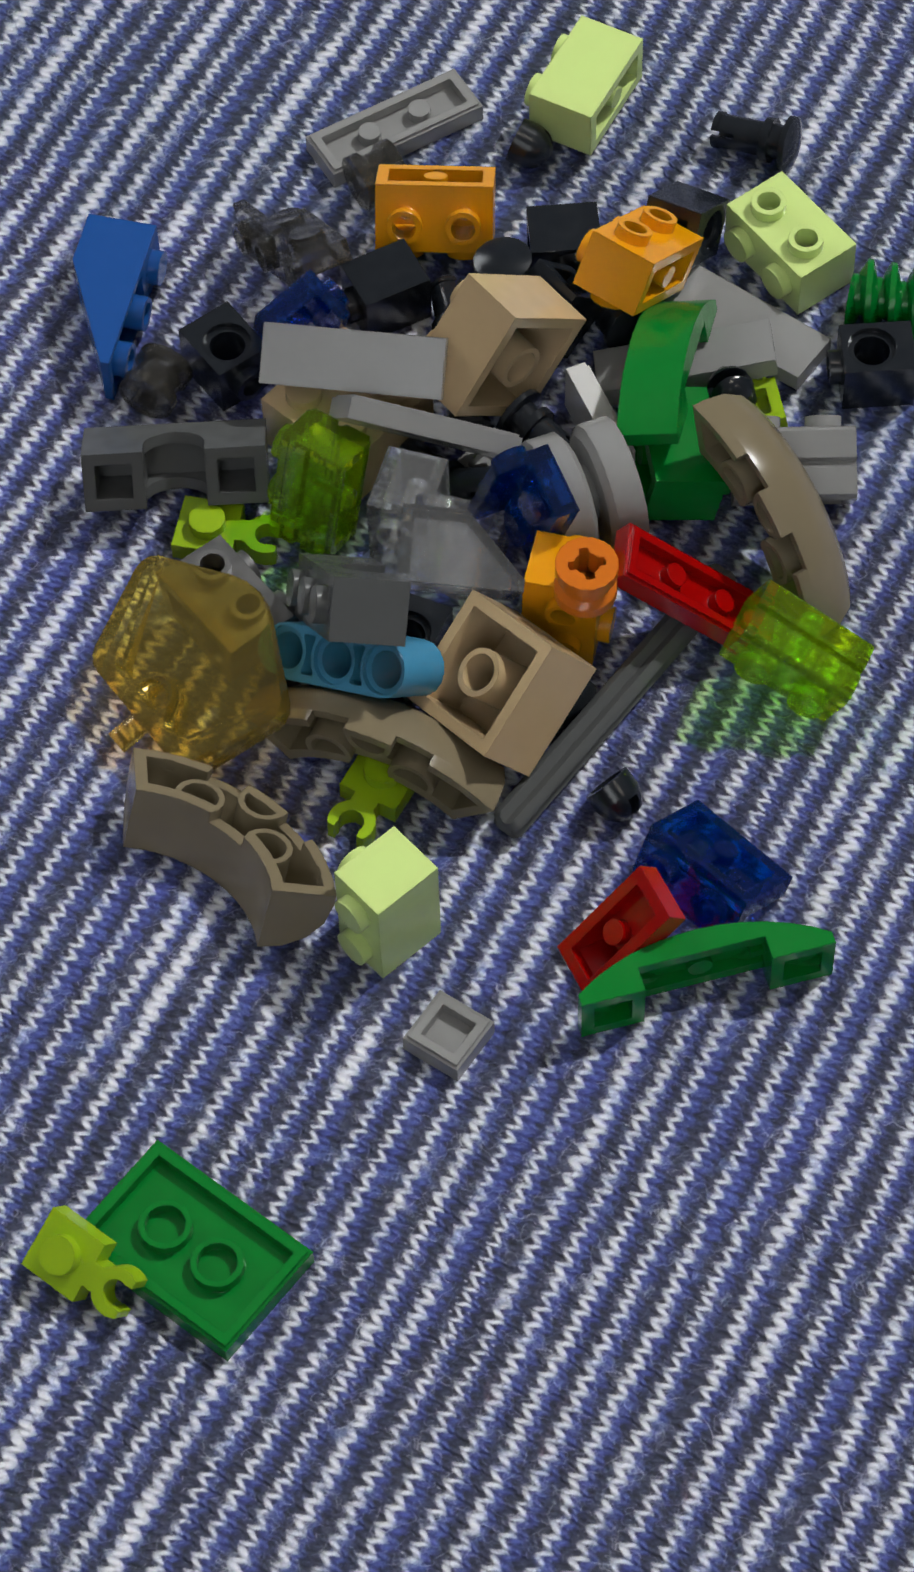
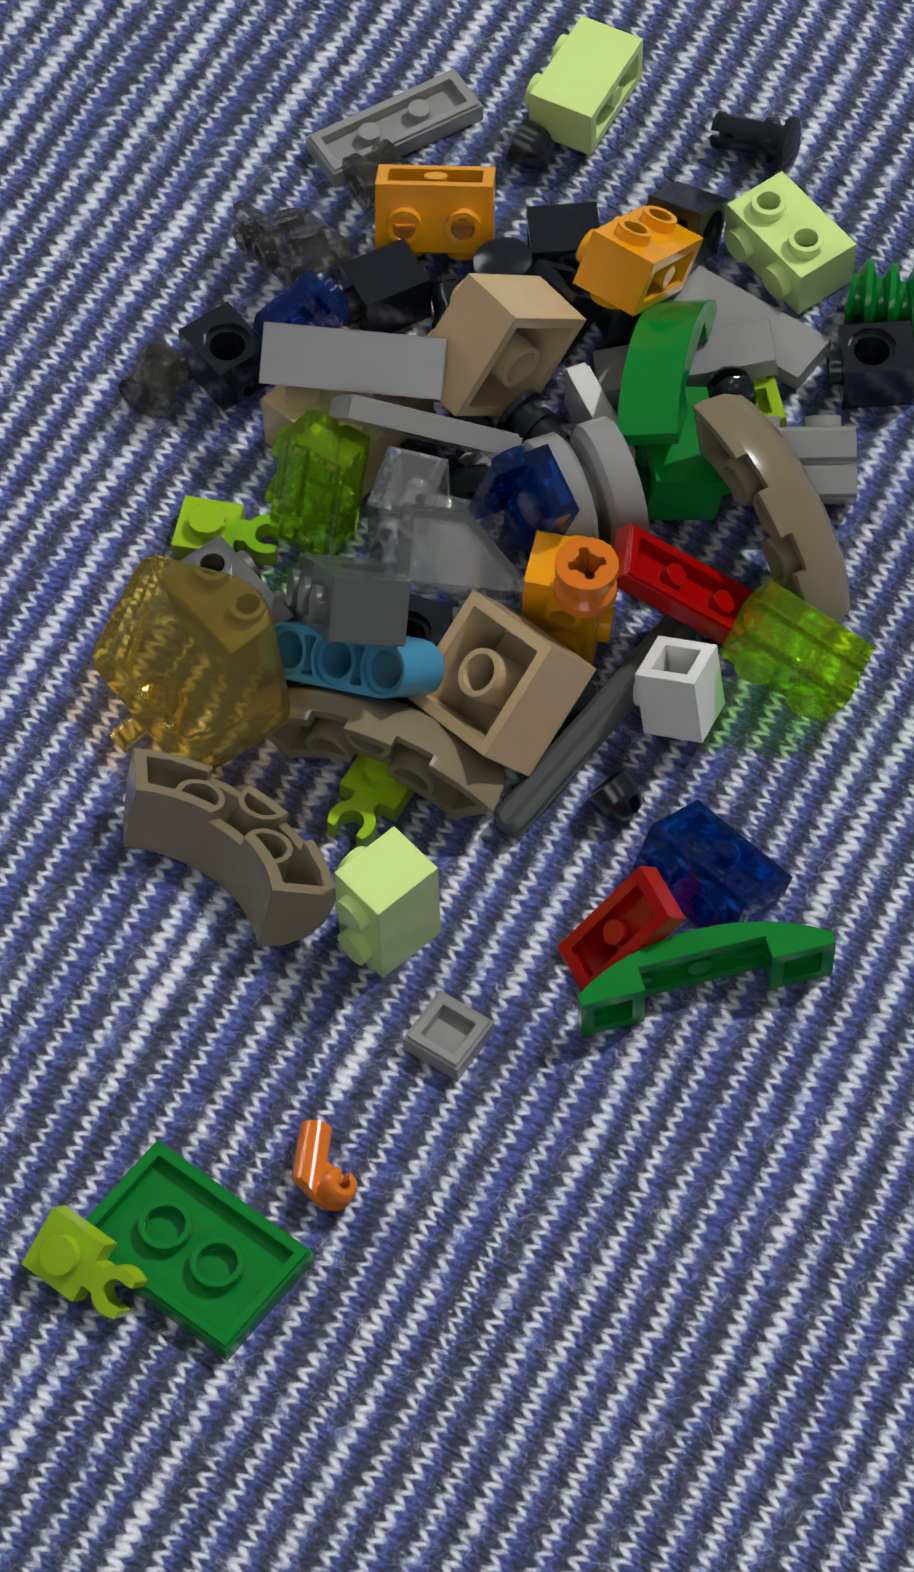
(114, 279): blue slope -> none
(136, 461): dark grey arch -> none
(315, 1174): none -> orange arm
(679, 689): none -> white brick

